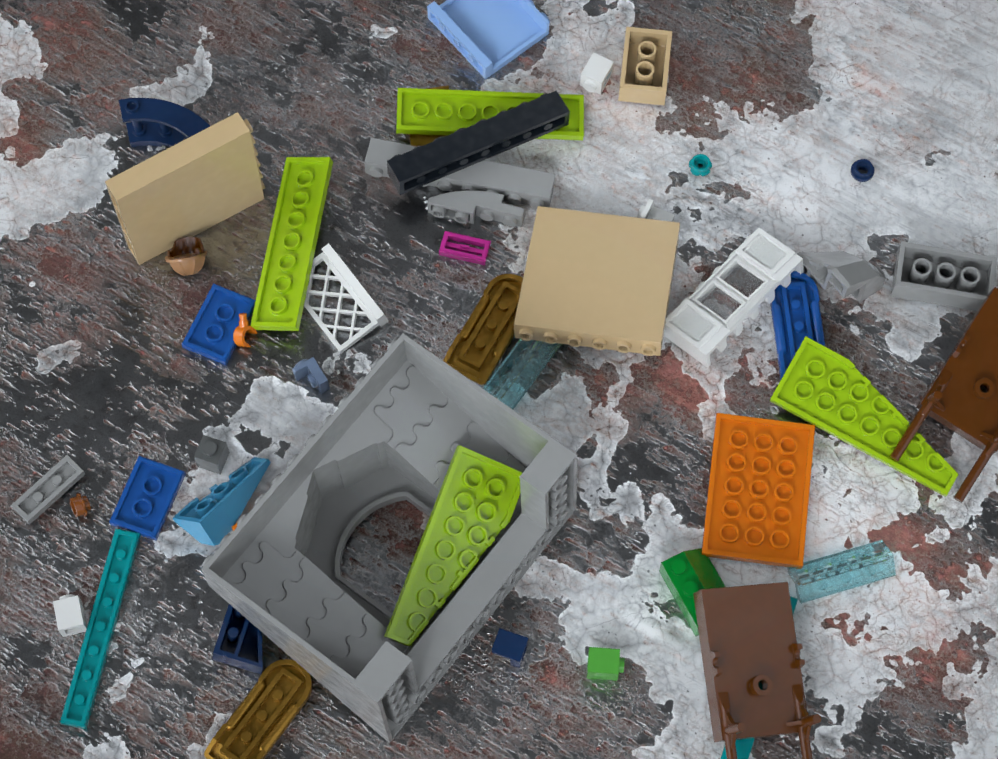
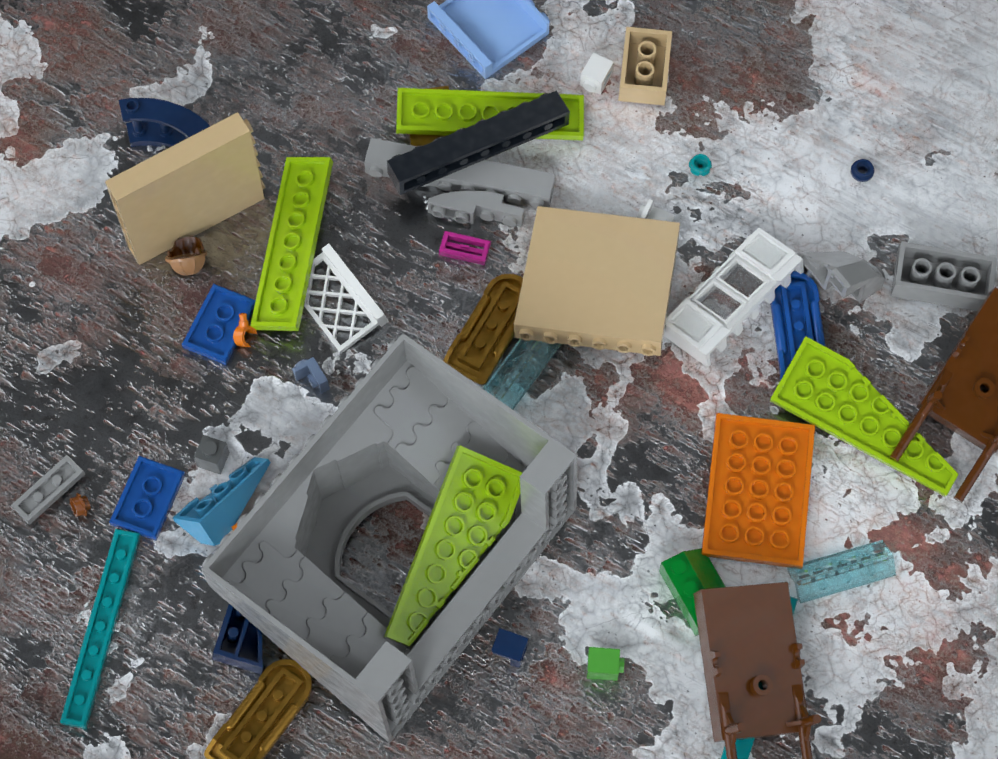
(70, 615): white brick -> none

